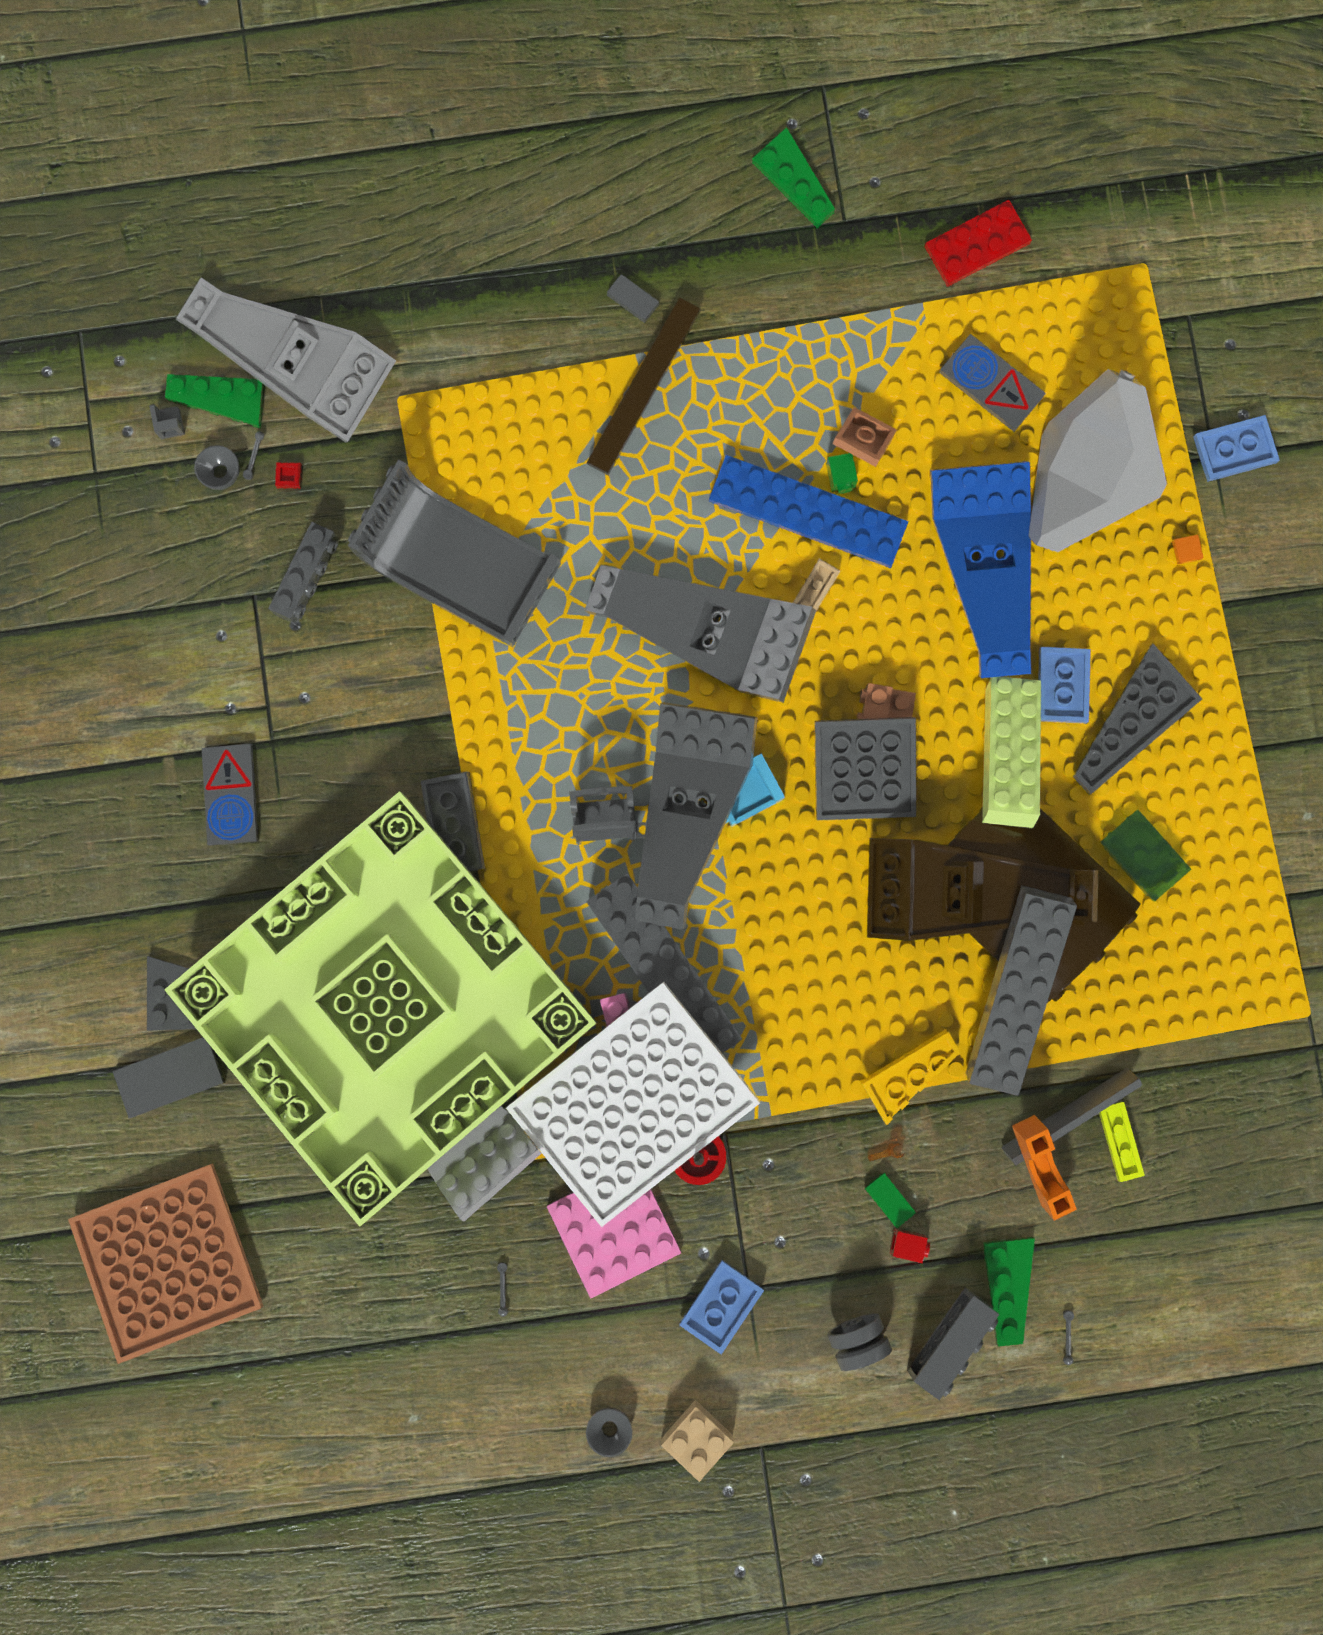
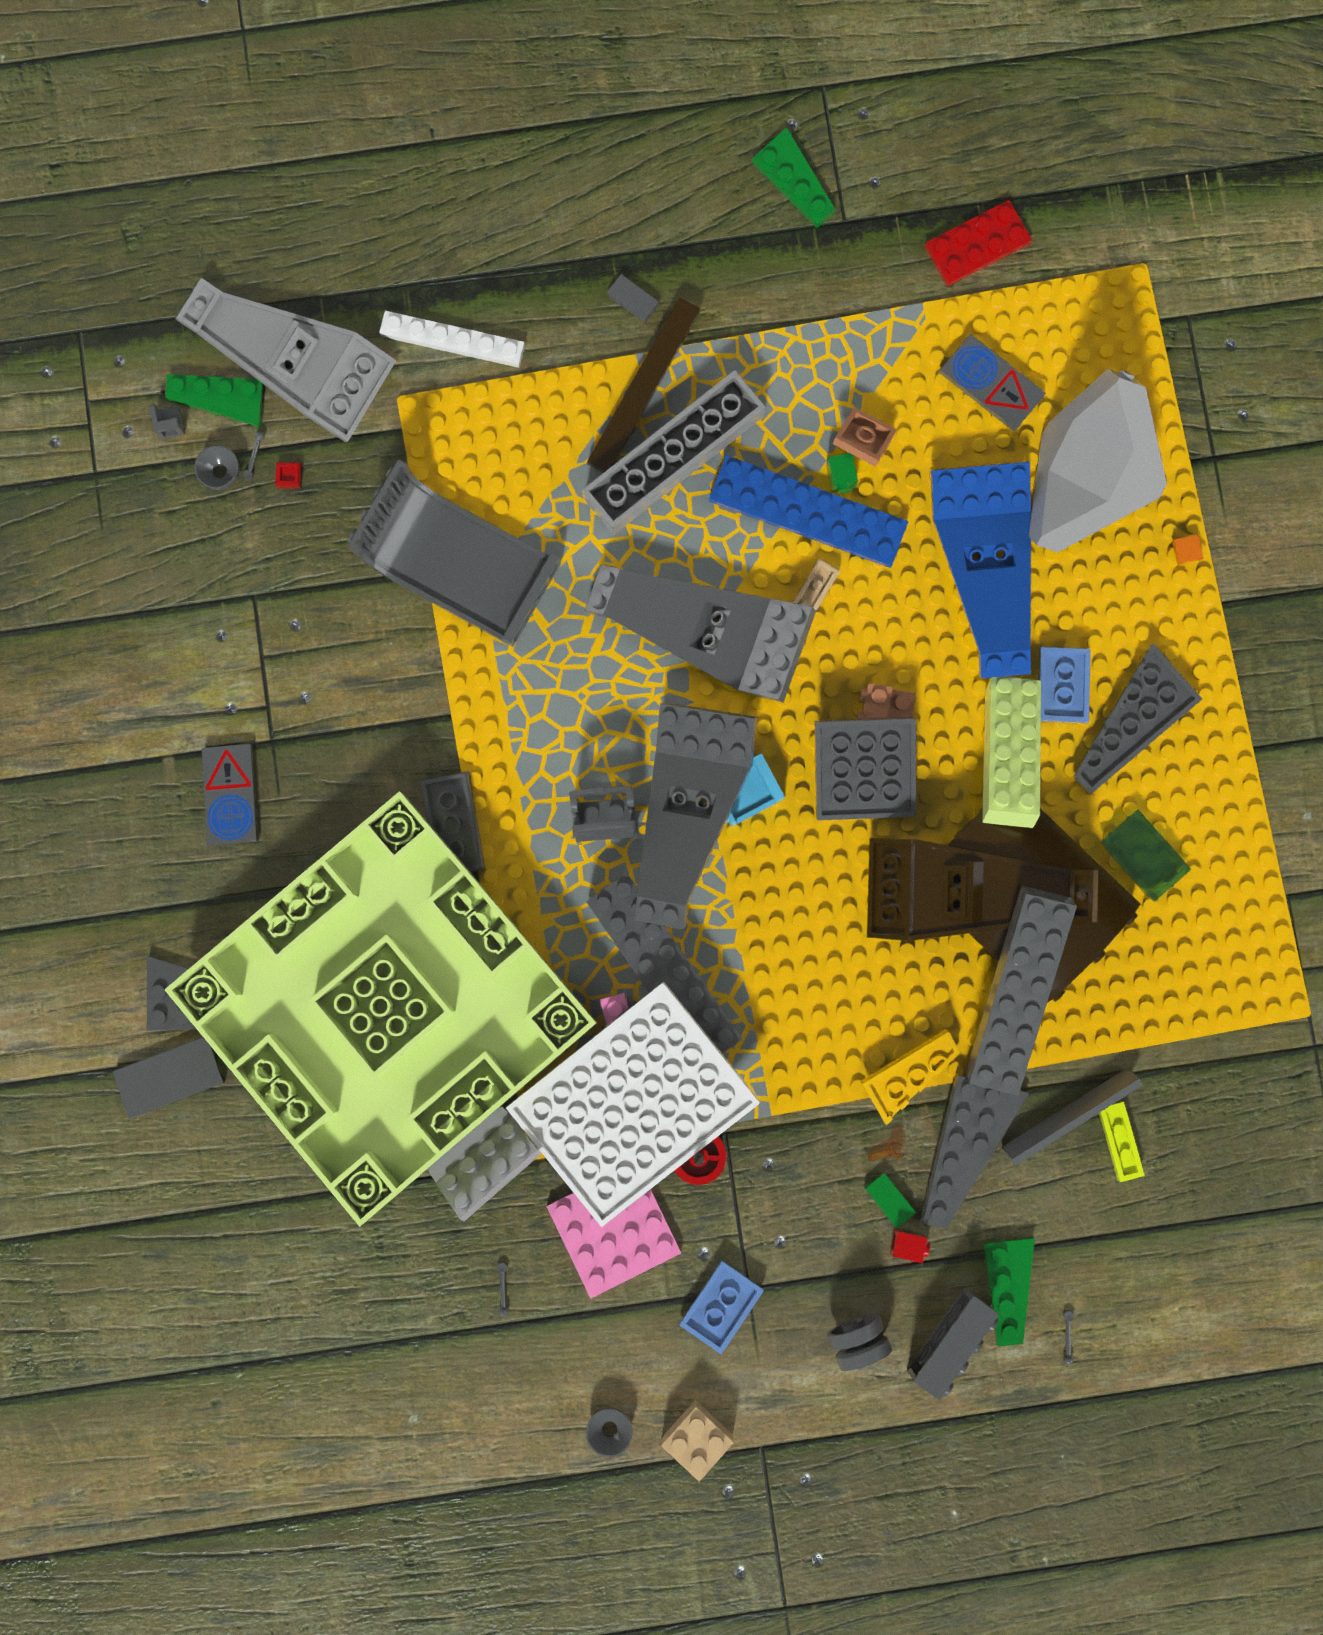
(165, 1263): nougat plate -> none
(304, 573): dark grey brick -> none
(452, 339): none -> white plate
(673, 452): none -> light grey brick
(969, 1136): none -> dark grey wing
(1036, 1150): orange arch -> none
(1236, 448): medium blue plate -> none

